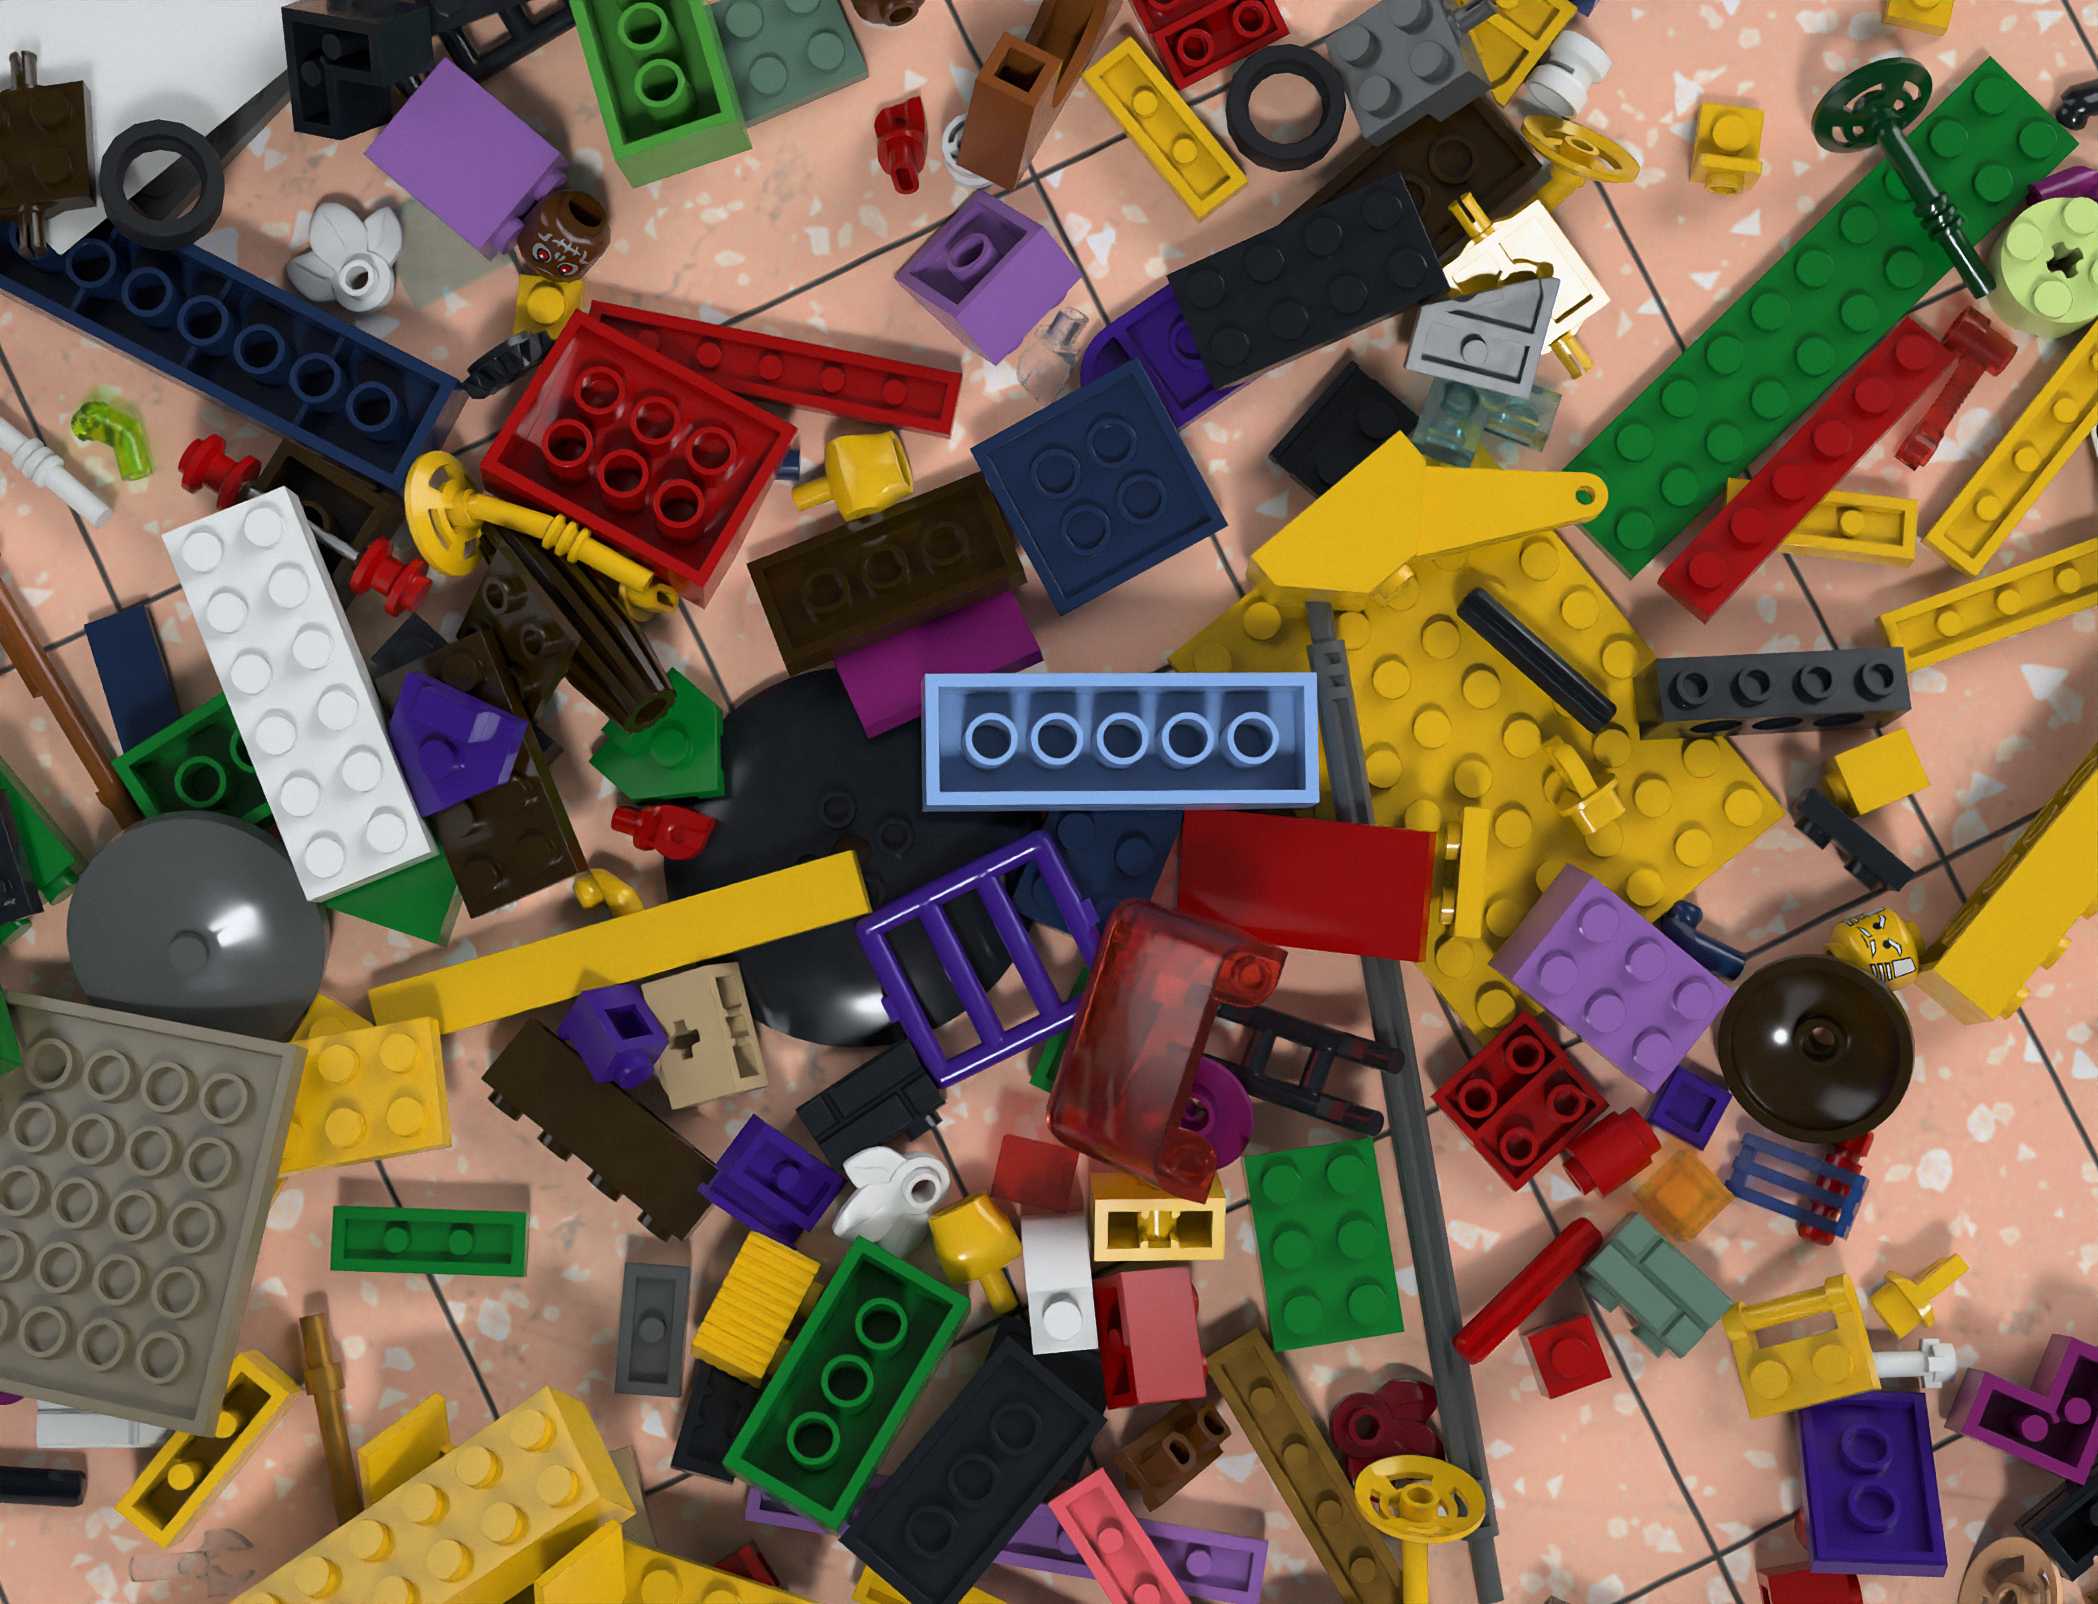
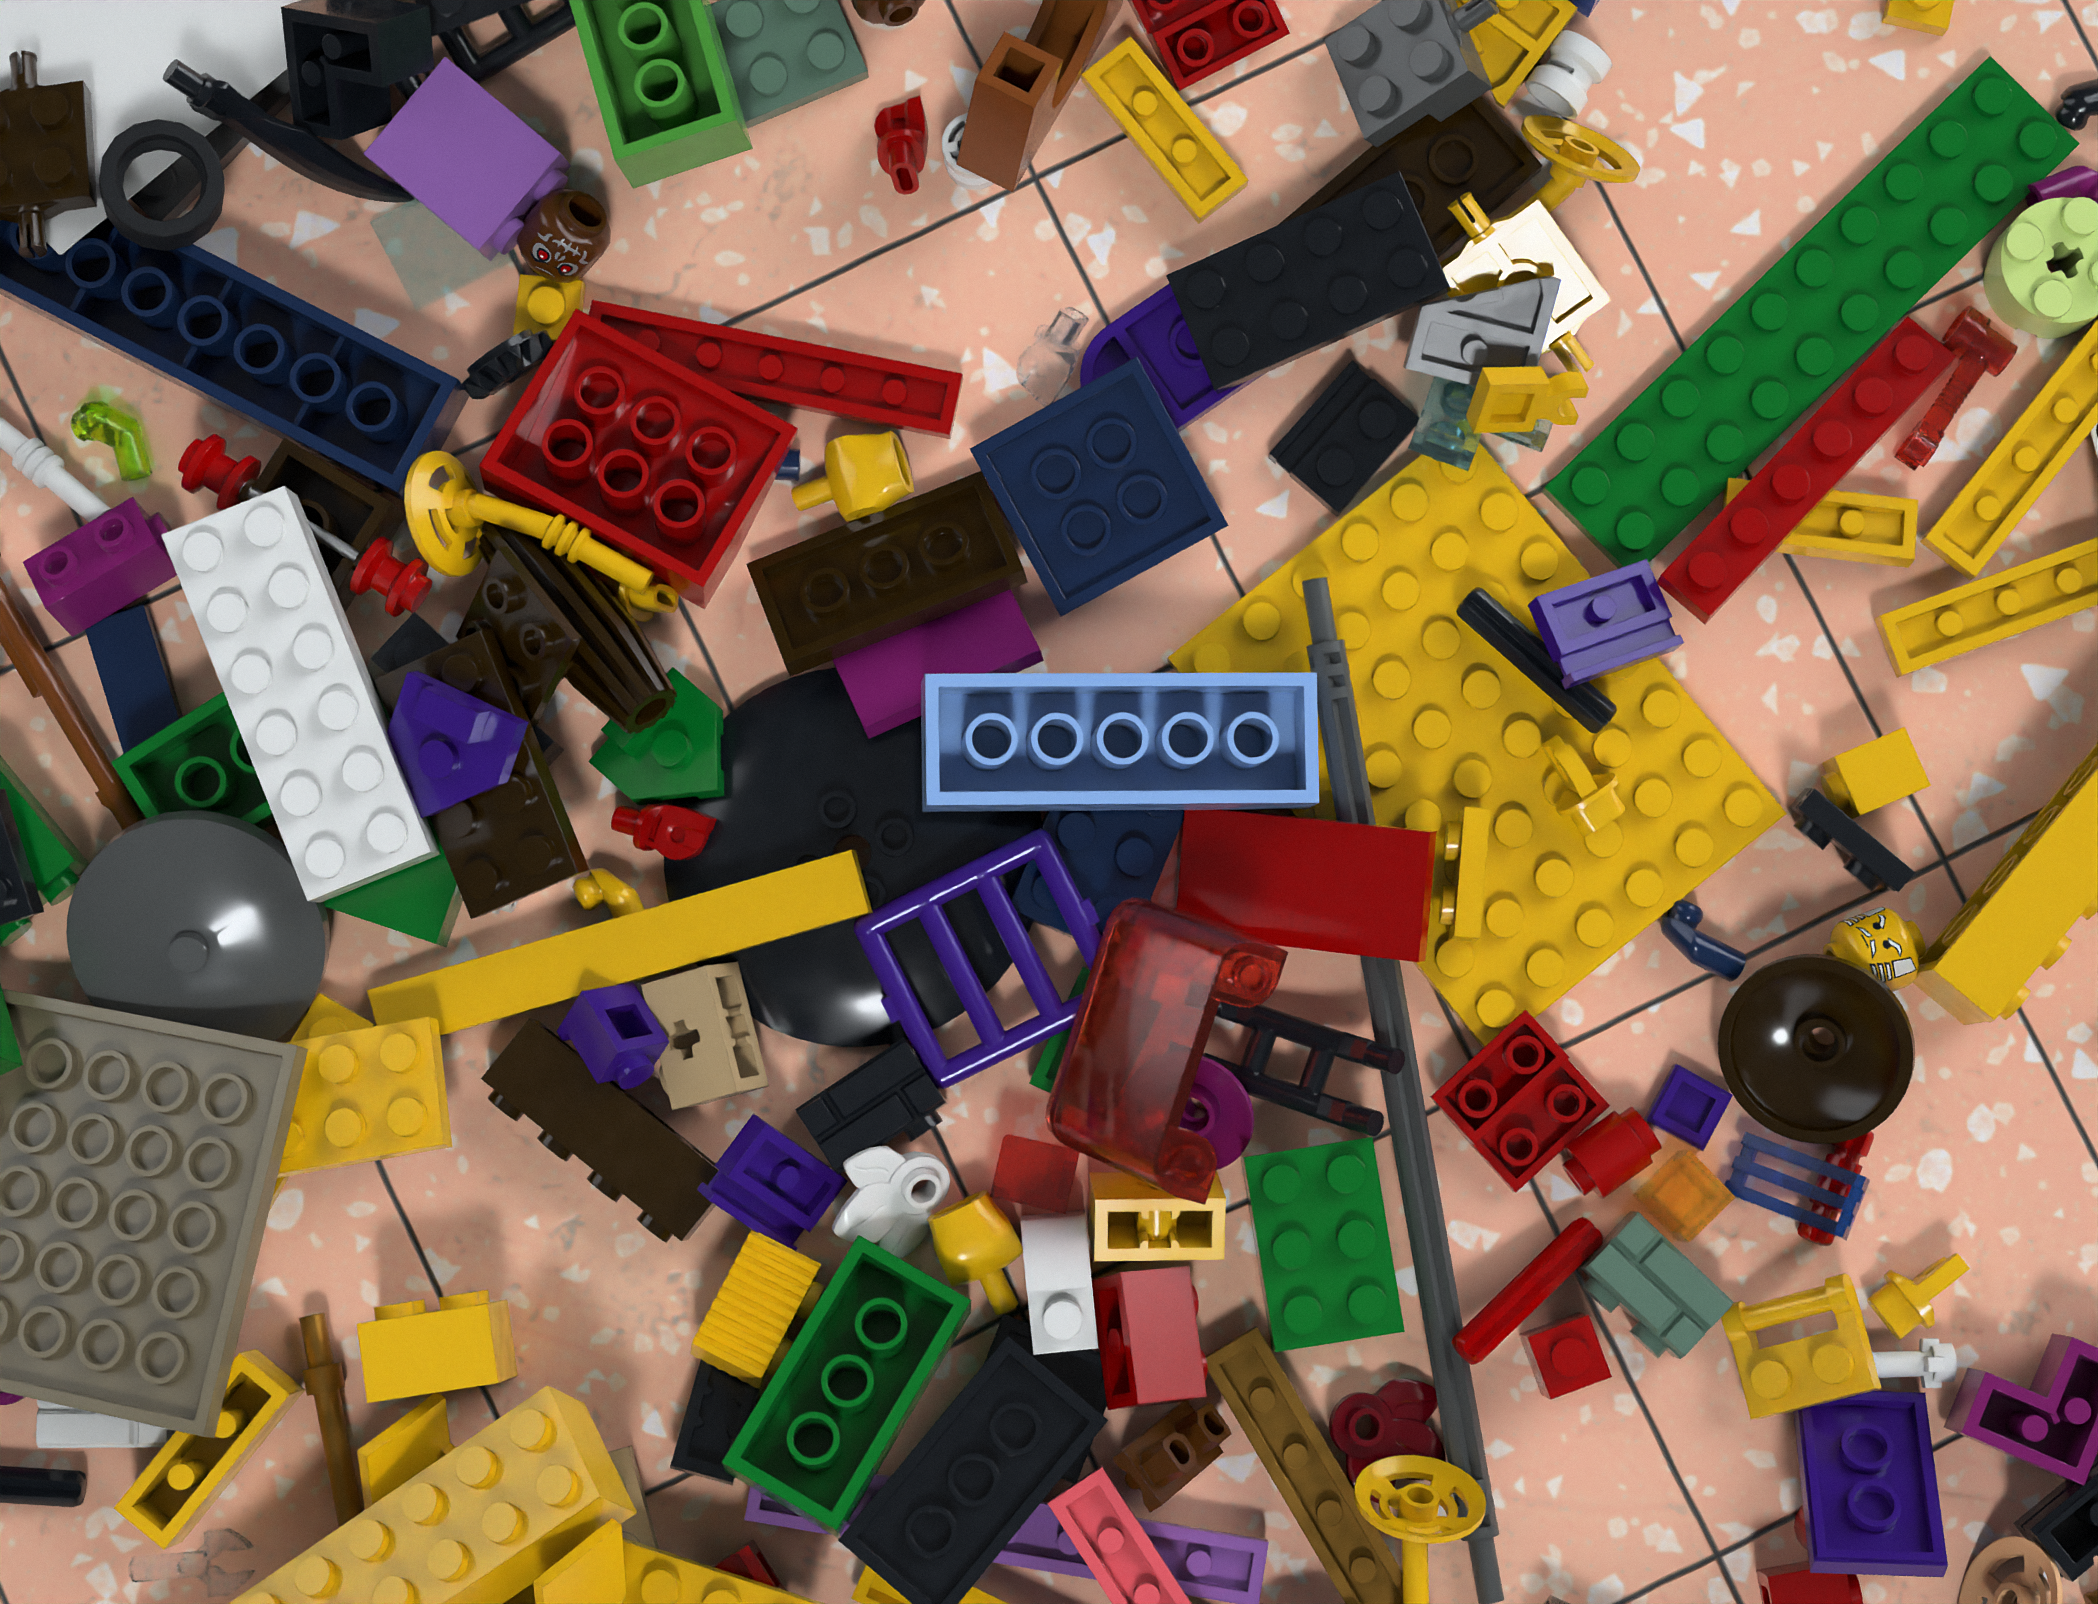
(102, 566): none -> magenta brick
(283, 141): none -> black sword
(343, 252): white plate -> none
(430, 1241): green plate -> none
(436, 1350): none -> yellow brick
(653, 1330): dark grey plate -> none
(989, 276): medium lavender slope -> none
(1300, 62): black tyre -> none
(1400, 513): yellow slope -> none
(1518, 396): none -> yellow plate
(1605, 623): none -> plate
(1611, 978): medium lavender brick -> none
(1727, 148): yellow bracket -> none
(1771, 693): black brick -> none
(1883, 127): dark green dish -> none

